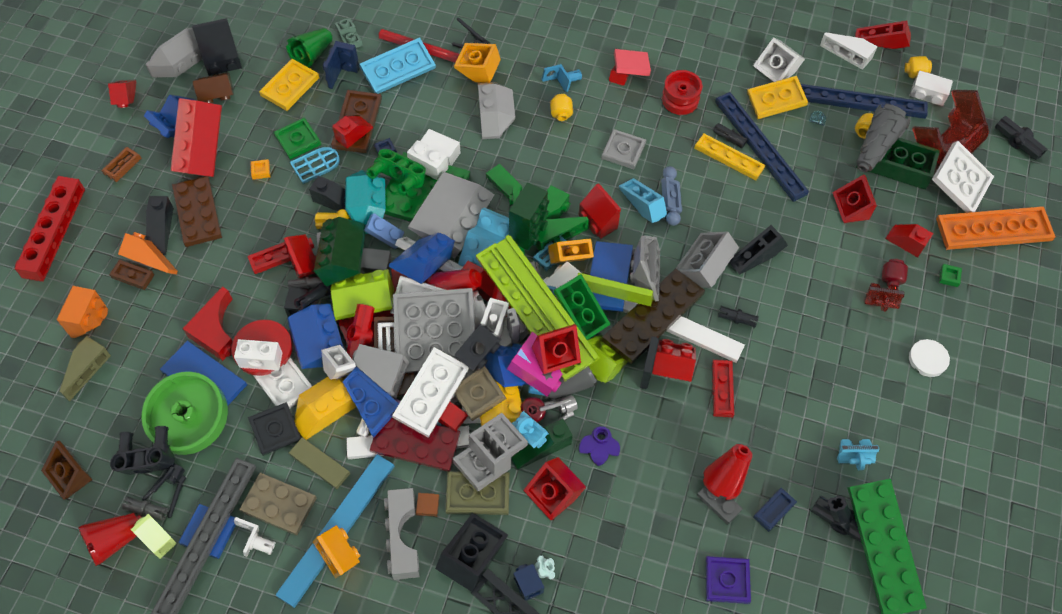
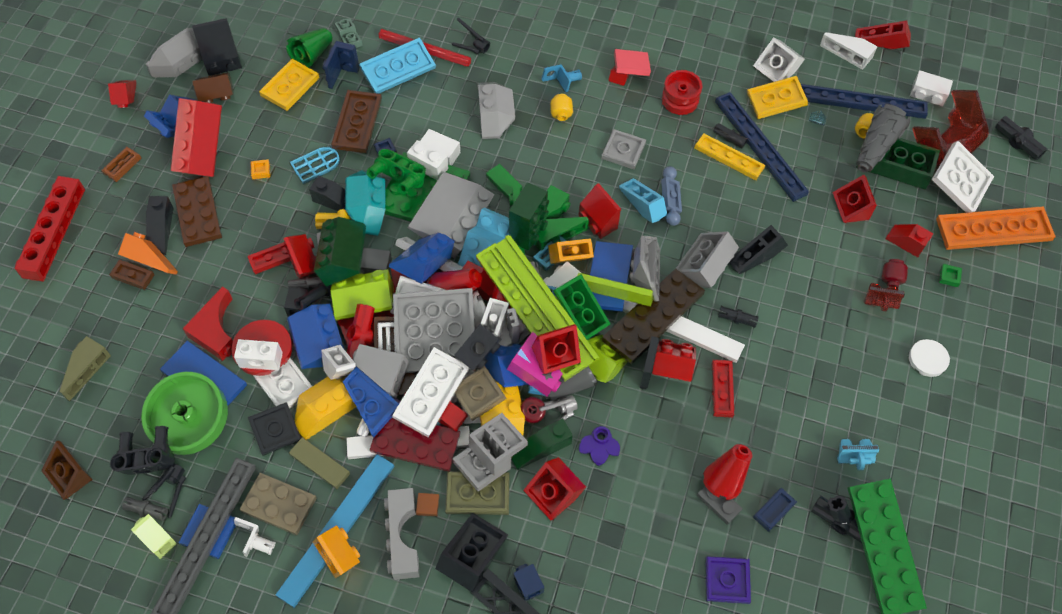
(82, 311): orange slope -> none
(108, 536): red cone -> none
(297, 138): green tile -> none
(350, 130): red slope -> none
(383, 230): medium blue plate -> none
(478, 61): light orange slope -> none
(530, 430): medium azure hips -> none
(545, 567): light aqua plate -> none
(917, 63): yellow head -> none

